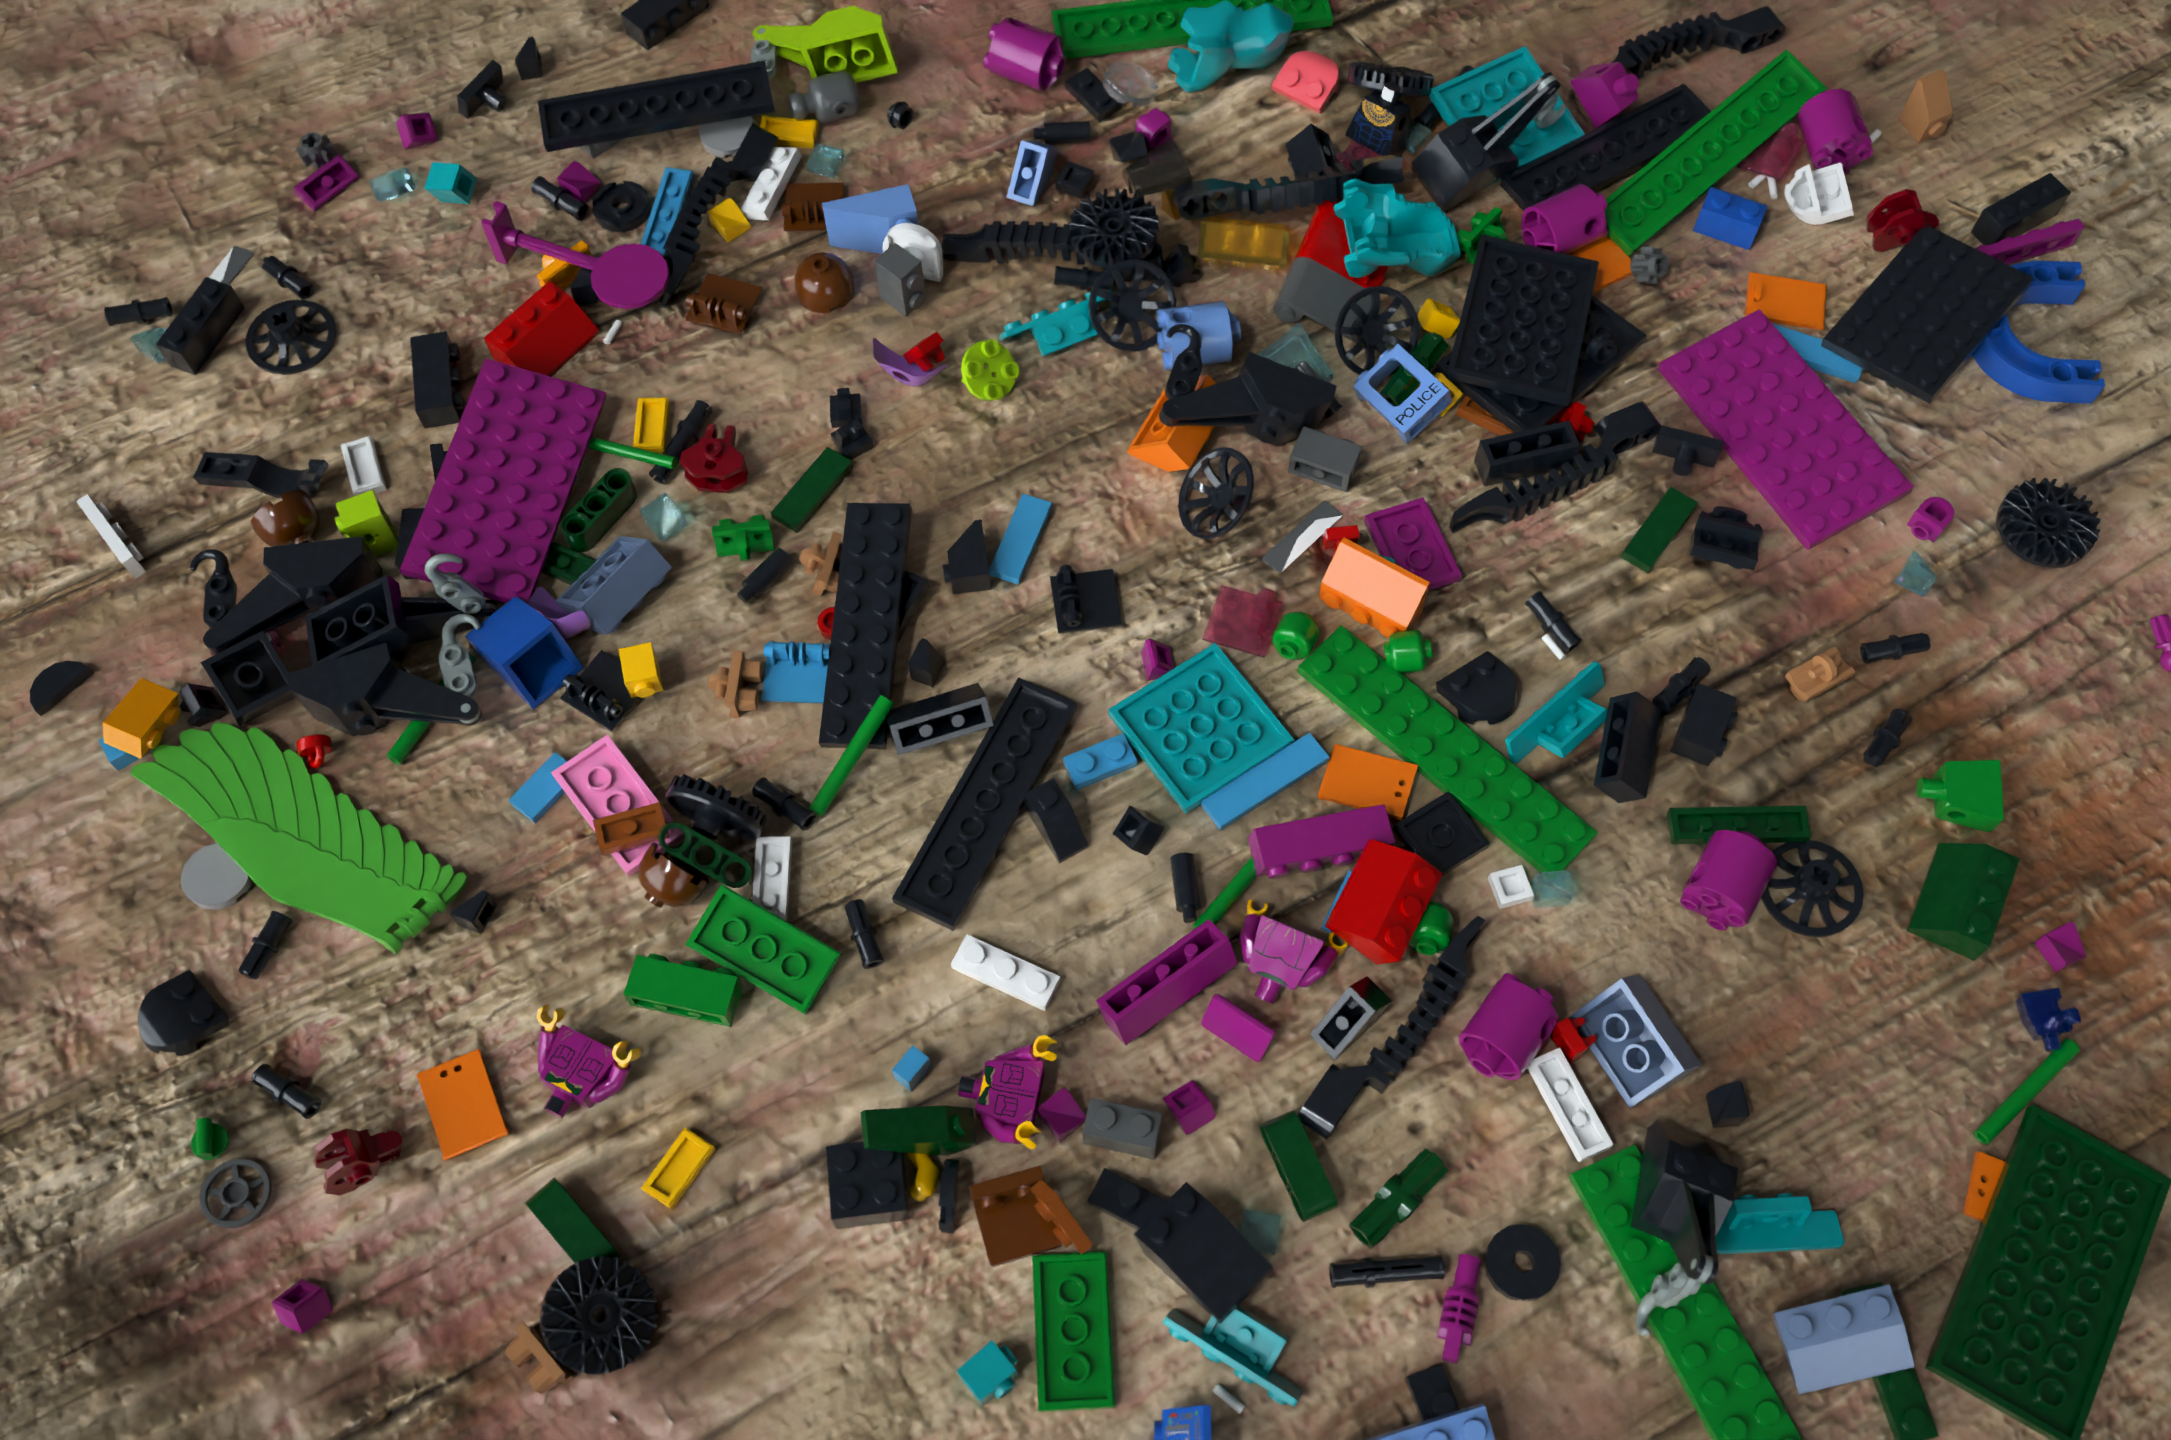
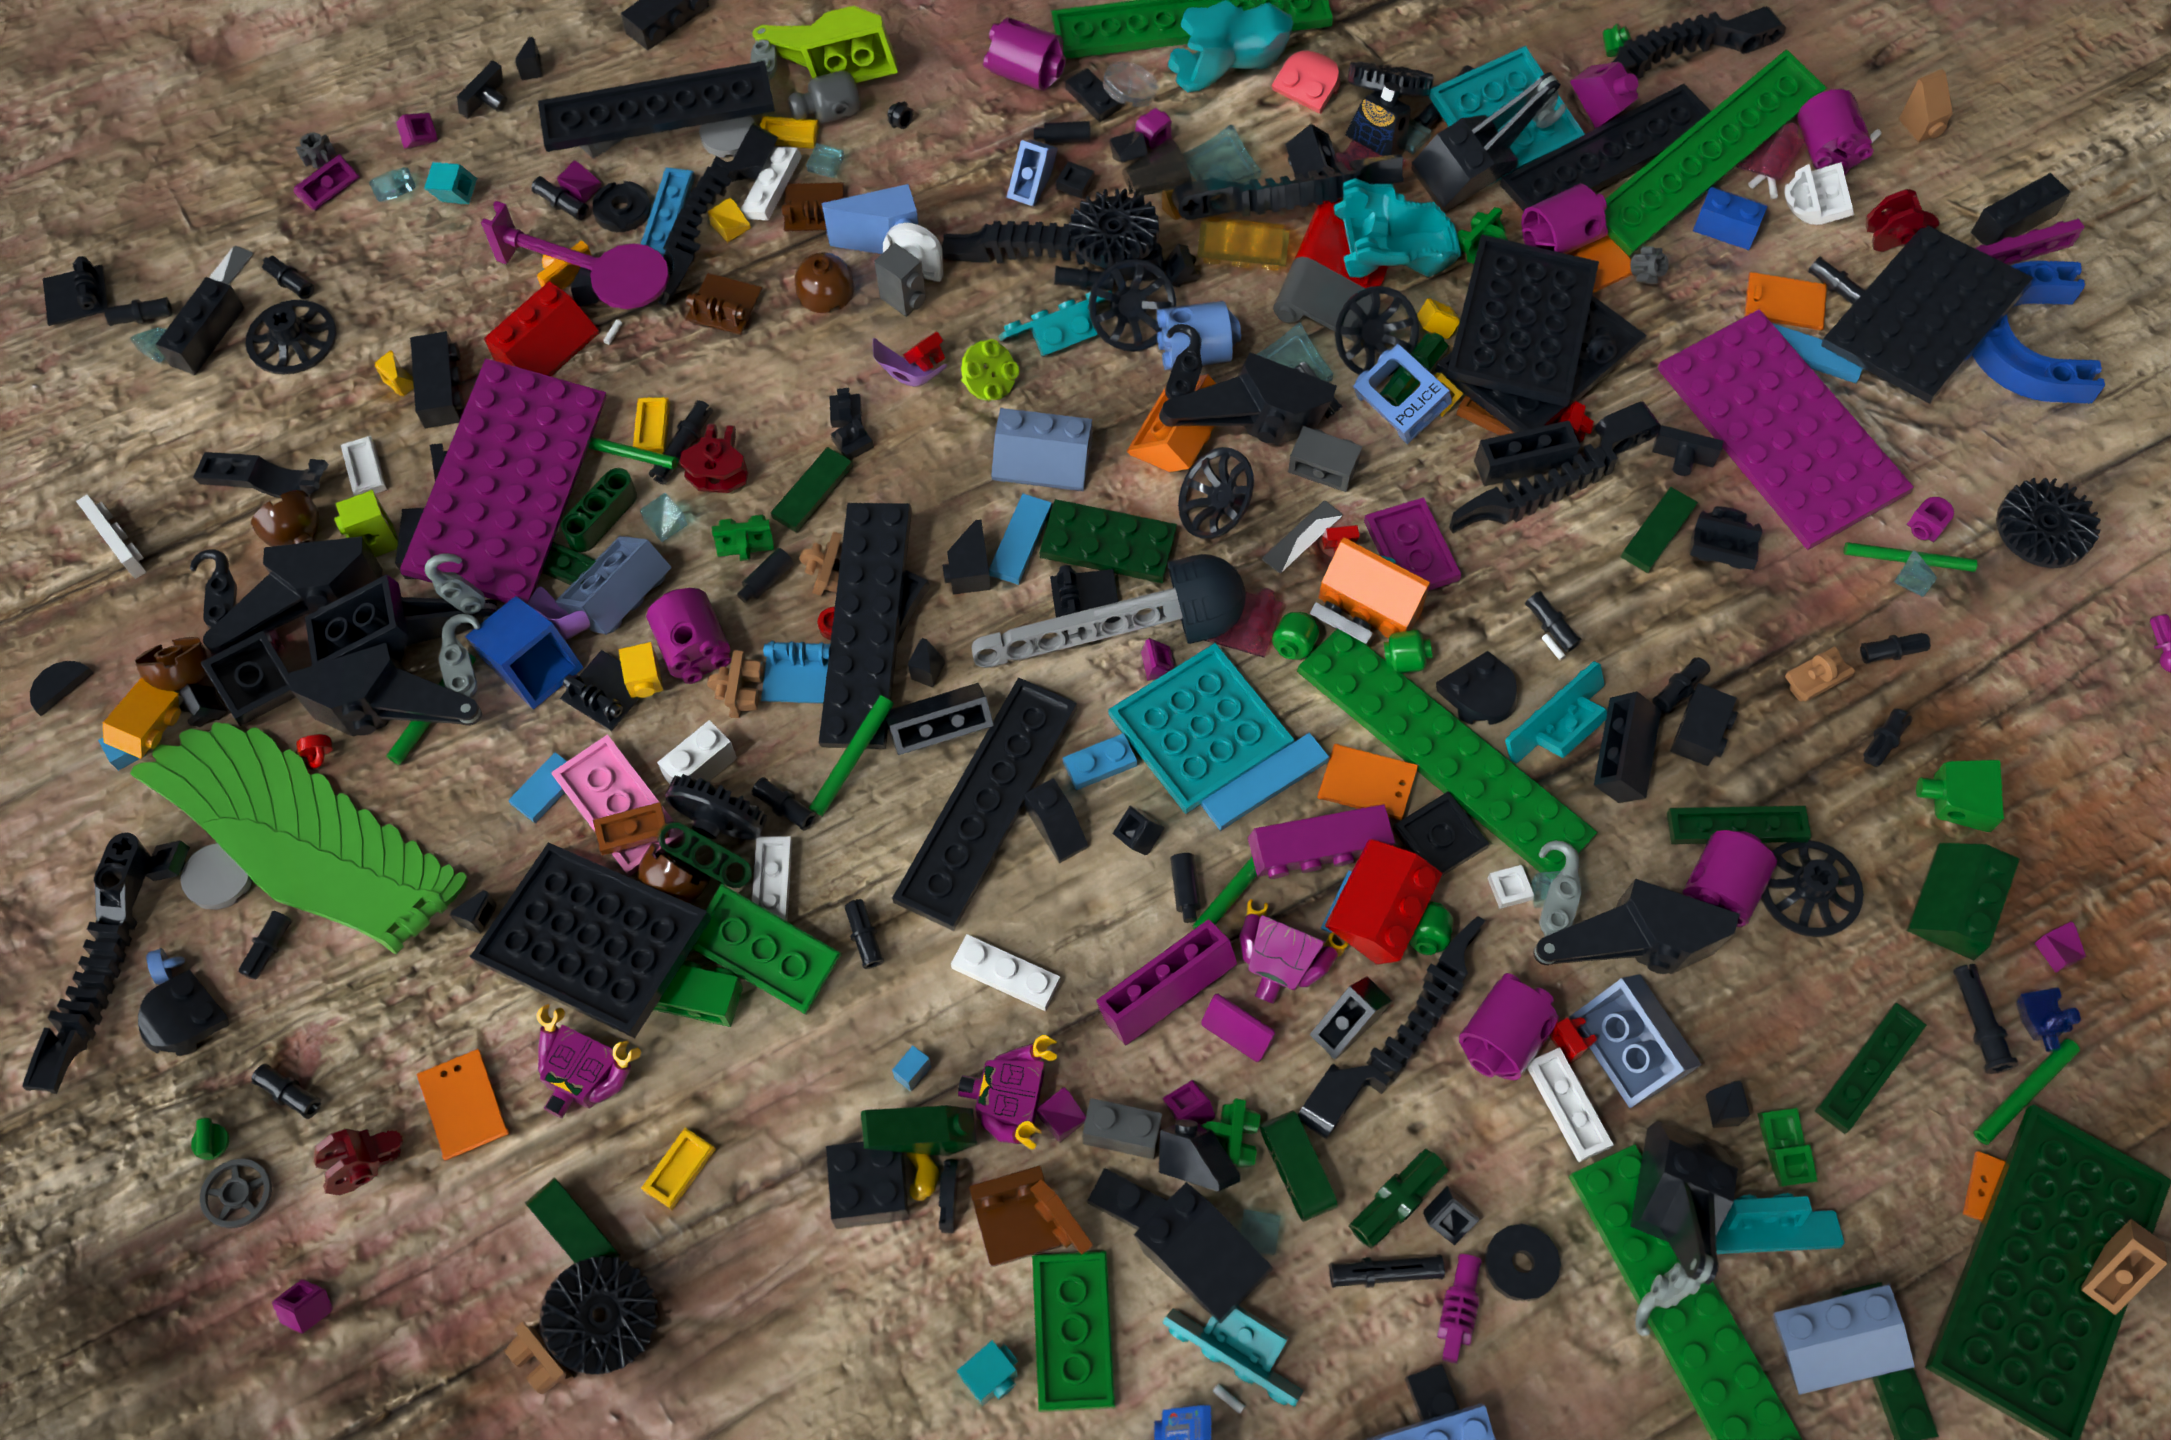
(75, 292): none -> black hinge
(116, 890): none -> black piece
(161, 966): none -> medium blue tile
(167, 860): none -> black plate
(173, 666): none -> reddish brown cylinder
(394, 374): none -> yellow slope
(591, 939): none -> black plate
(688, 634): none -> magenta cylinder
(699, 755): none -> white brick
(1041, 449): none -> sand blue slope
(1108, 540): none -> dark green plate
(1195, 1156): none -> black slope
(1204, 595): none -> piece
(1223, 159): none -> clear light blue plate
(1234, 1122): none -> green hips
(1332, 615): none -> plate
(1450, 1215): none -> black slope
(1614, 38): none -> green plate
(1648, 924): none -> black slope
(1786, 1148): none -> green slope
(1836, 280): none -> black pin
(1870, 1068): none -> dark green plate
(1901, 555): none -> green bar
(1988, 1033): none -> black pin
(2125, 1266): none -> medium nougat slope

